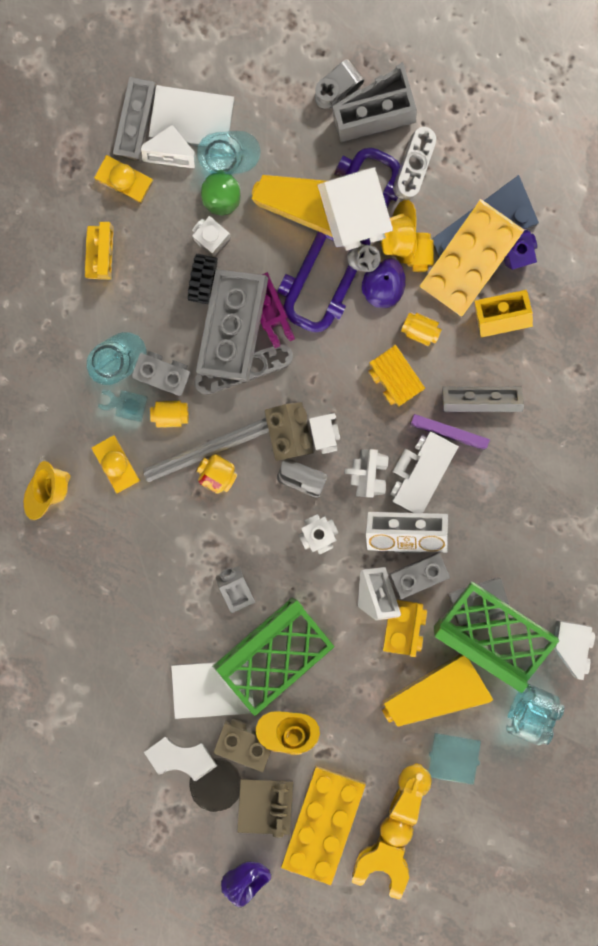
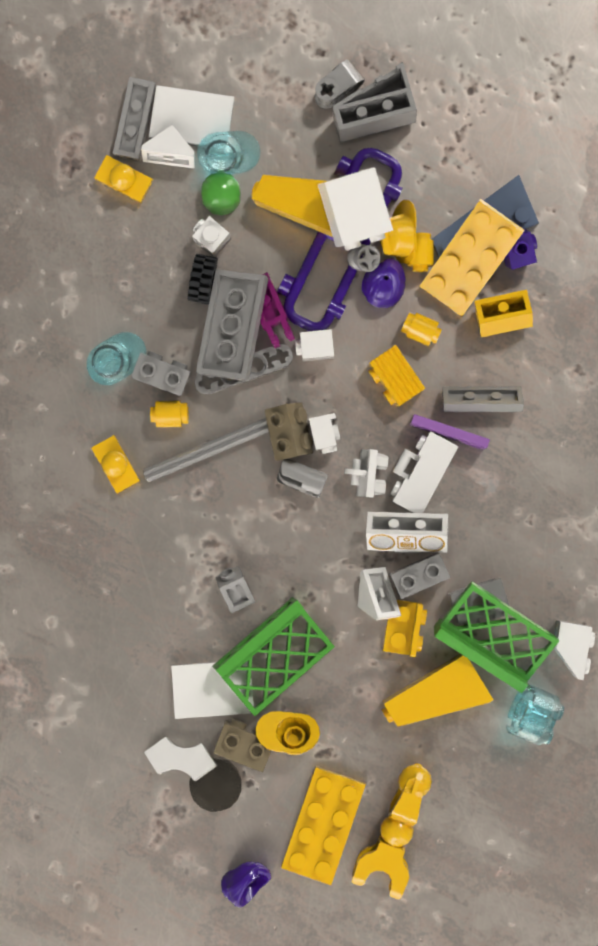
(45, 489): yellow piece -> none
(99, 251): yellow bracket -> none
(127, 406): clear light blue plate -> none
(216, 474): yellow head -> none
(265, 807): dark tan hinge -> none
(314, 523): white brick -> none
(315, 345): none -> white brick
(423, 156): white beam -> none
(454, 758): clear light blue piece -> none

